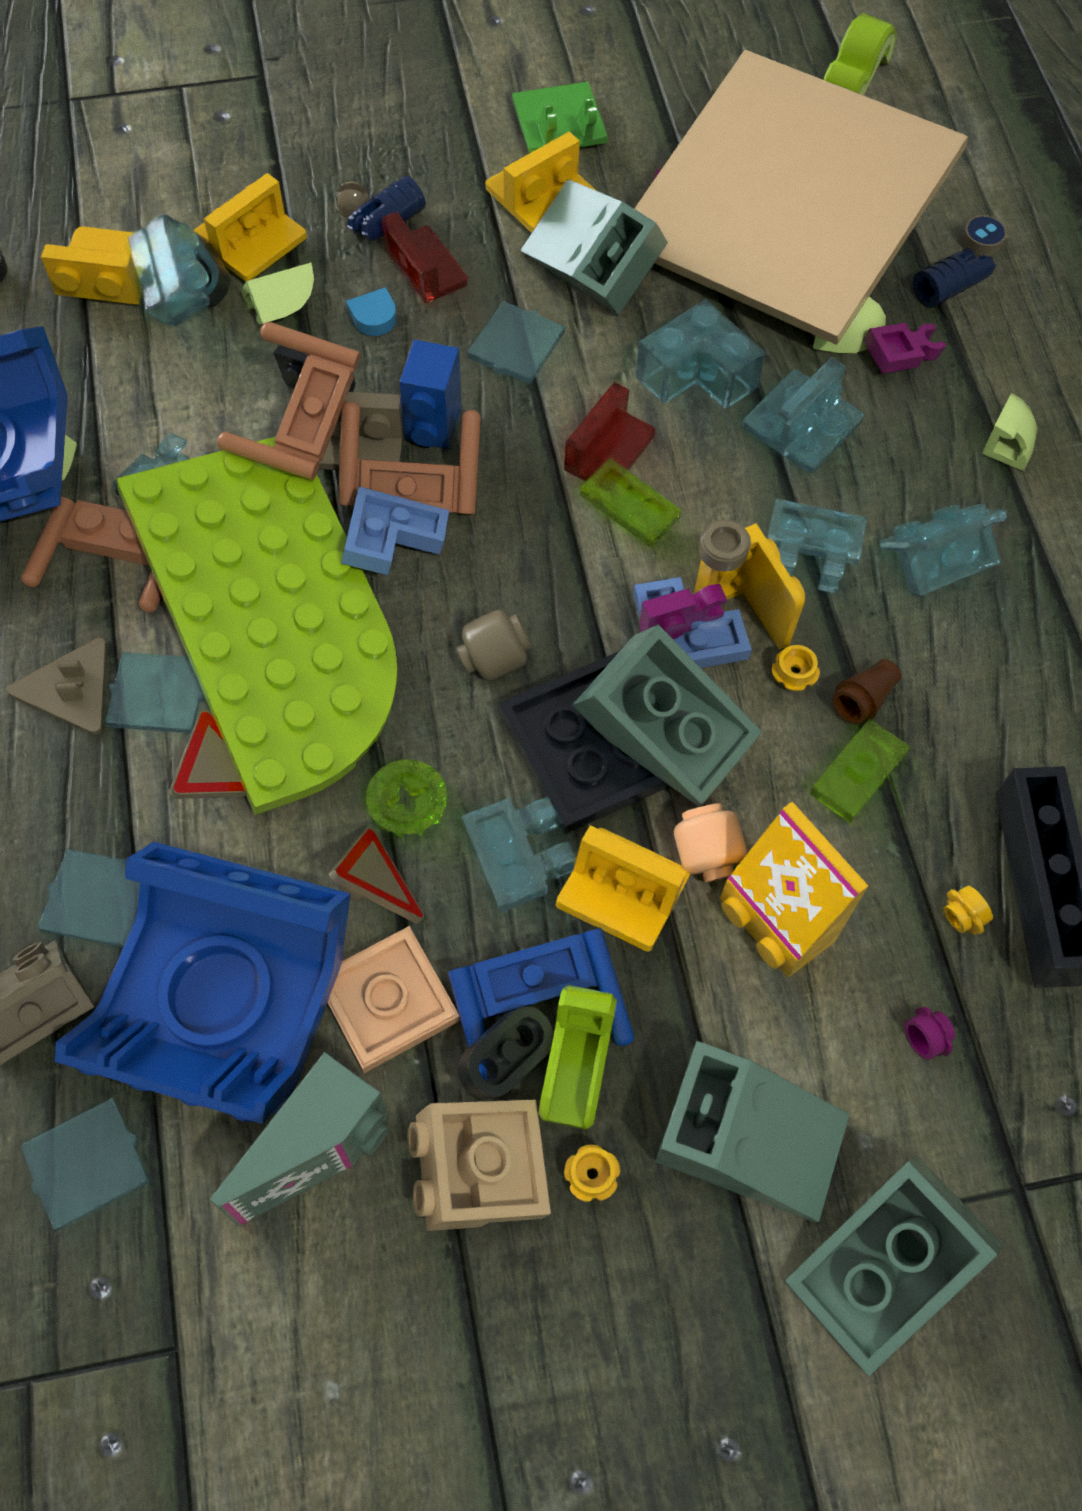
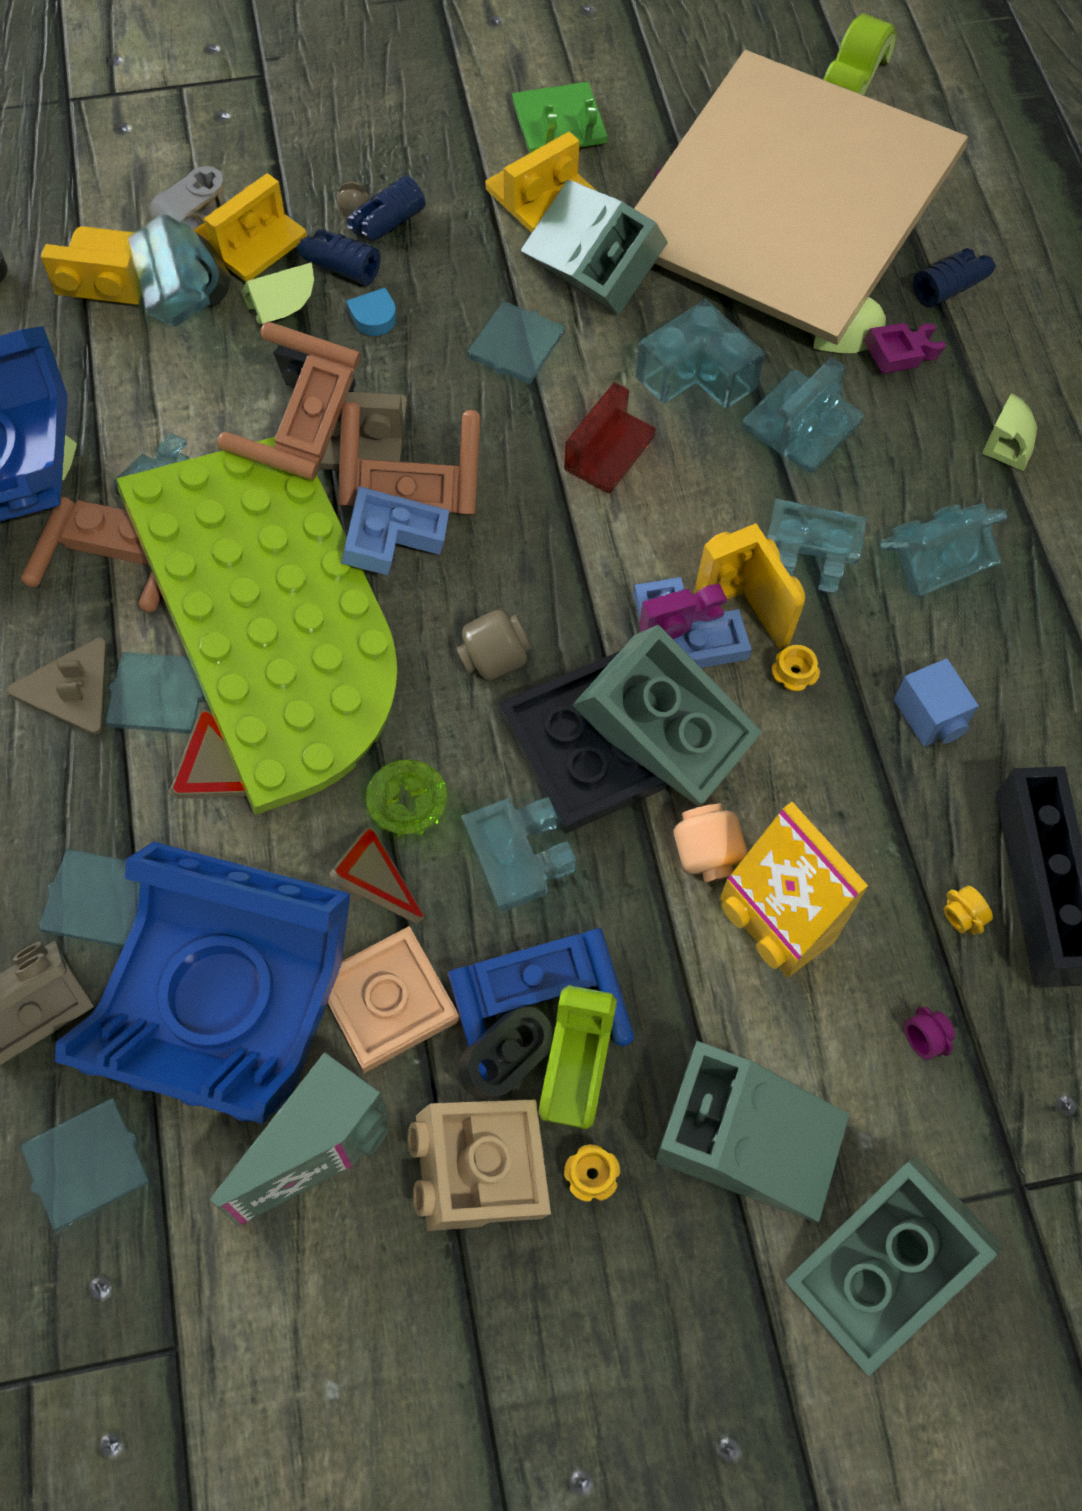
(187, 201): none -> light grey piece
(341, 256): none -> dark blue hinge
(422, 259): clear red panel -> none
(431, 394): blue brick -> none
(622, 888): yellow bracket -> none
(630, 502): clear neon green plate -> none
(724, 545): dark tan tile -> none
(859, 770): clear neon green plate -> none
(864, 693): reddish brown cone -> none
(936, 703): none -> medium blue brick
(984, 235): tile -> none

